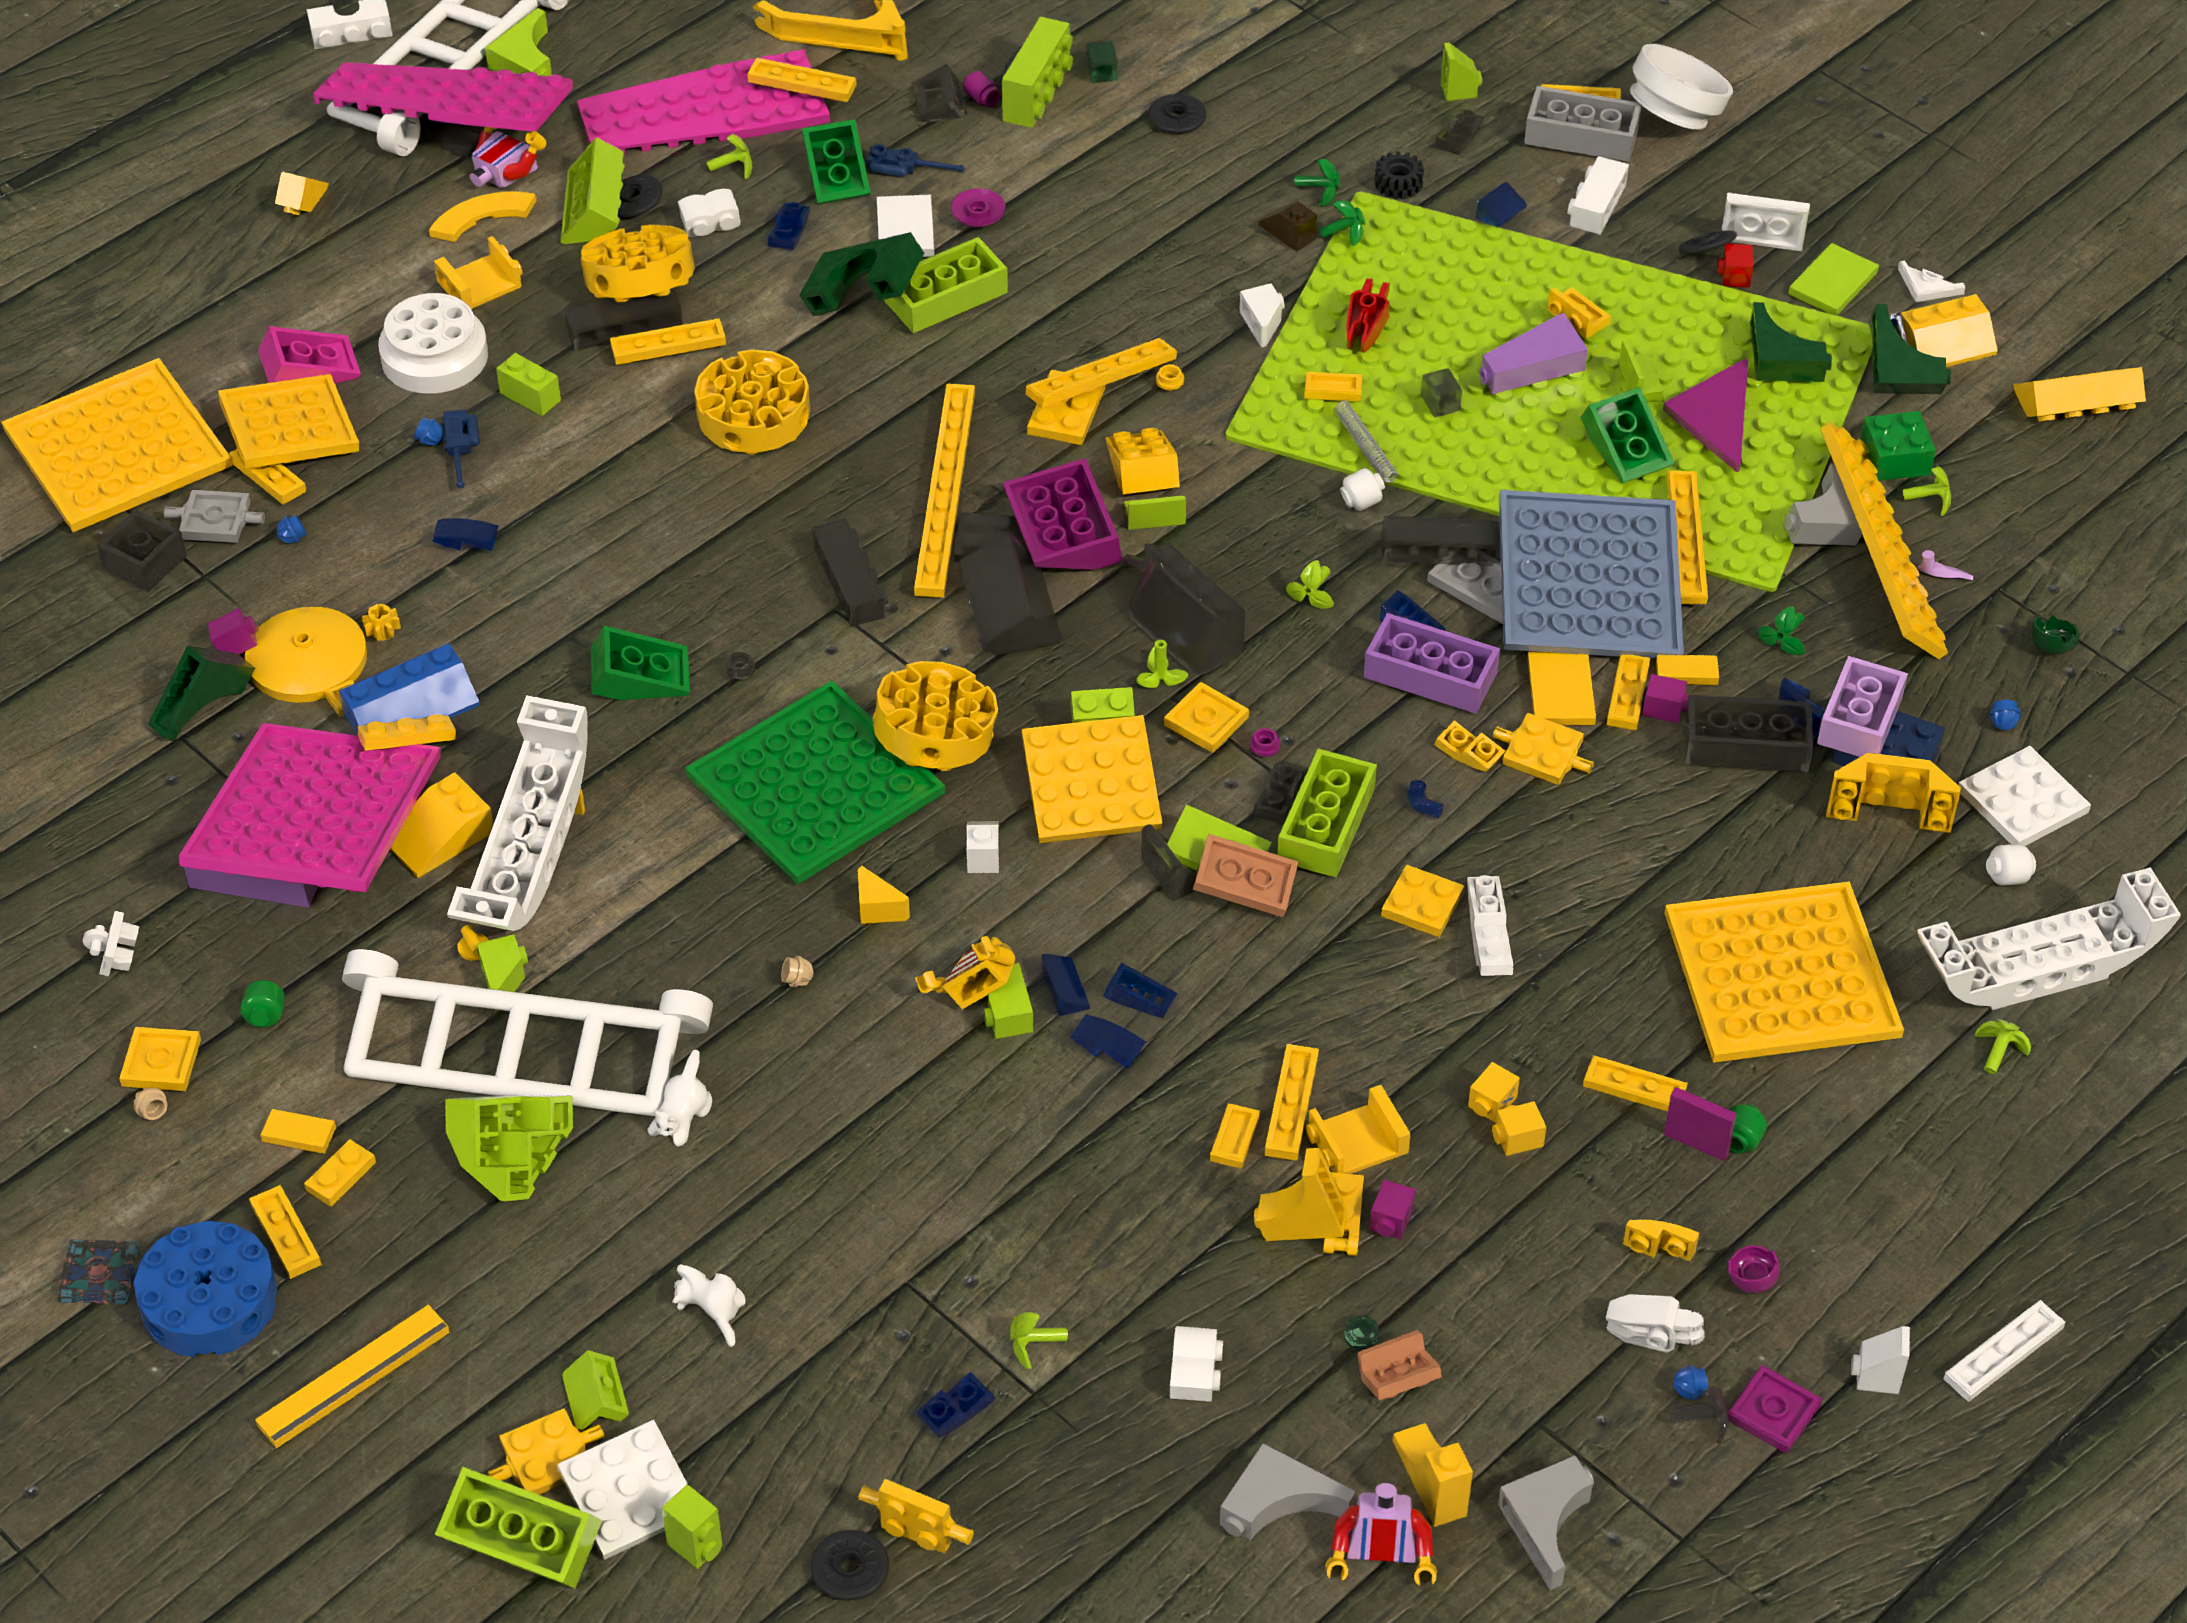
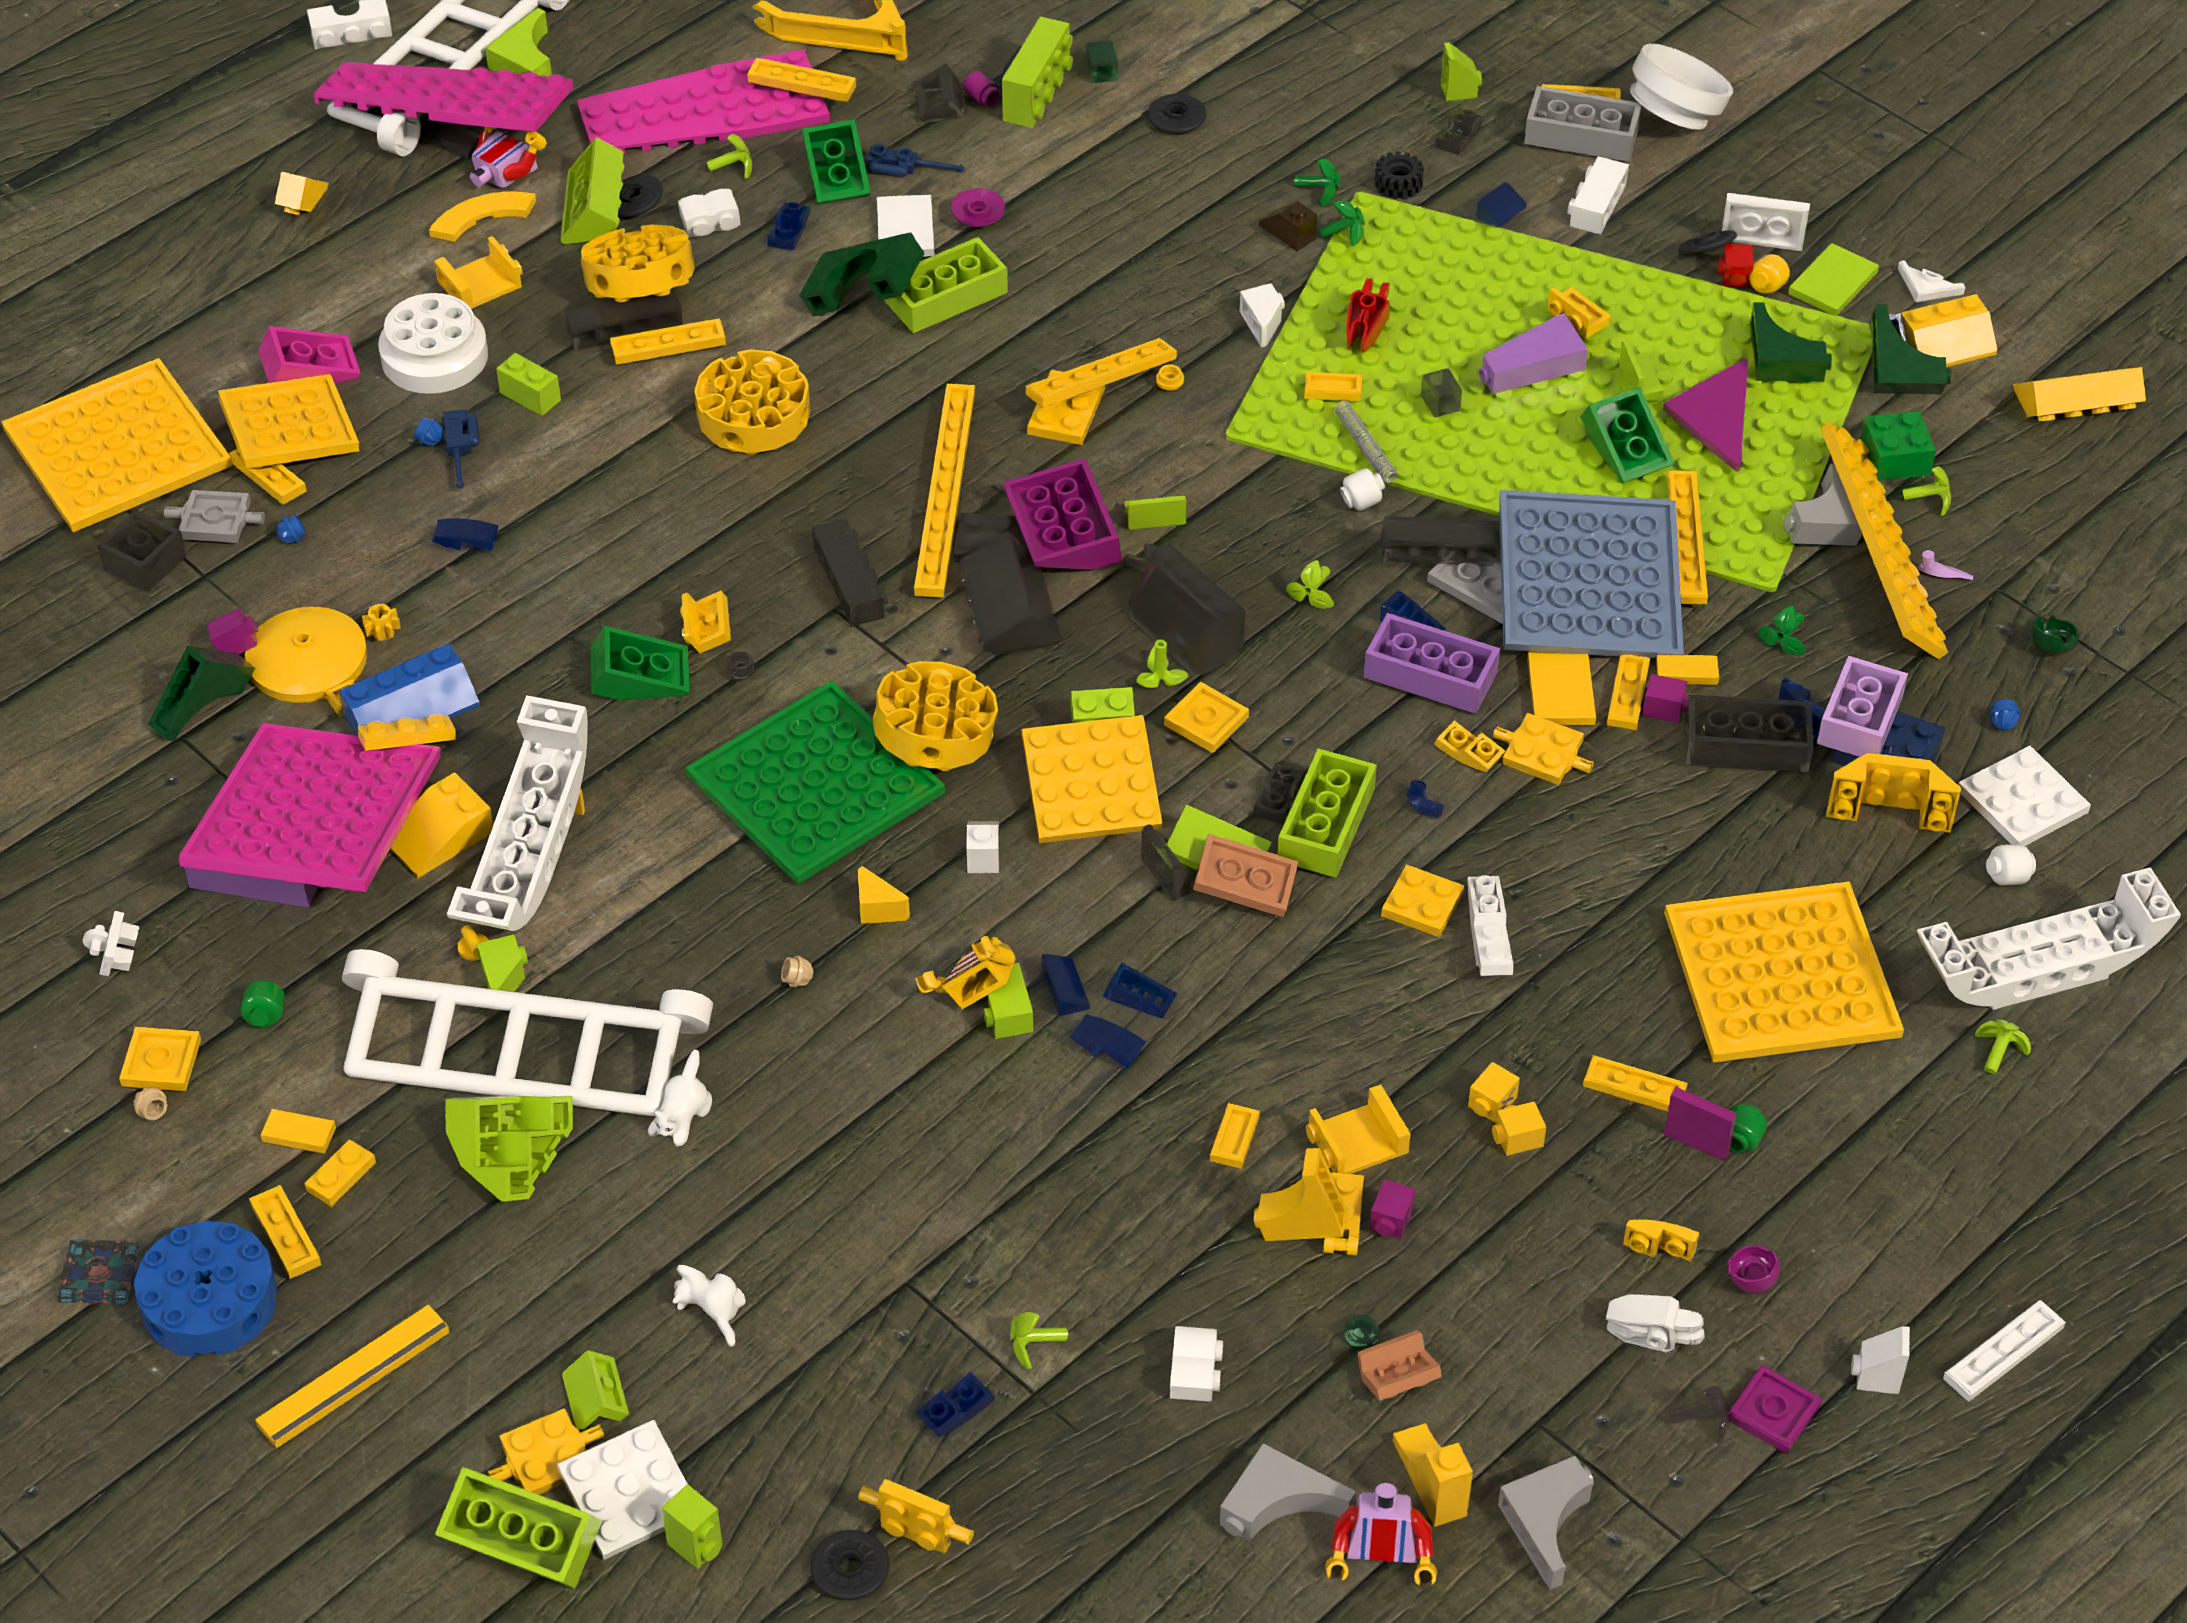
(705, 621): none -> yellow bracket
(1143, 461): yellow slope -> none
(1265, 742): magenta plate -> none
(1291, 1102): yellow plate -> none
(1690, 1382): blue plate -> none
(1769, 274): none -> yellow head

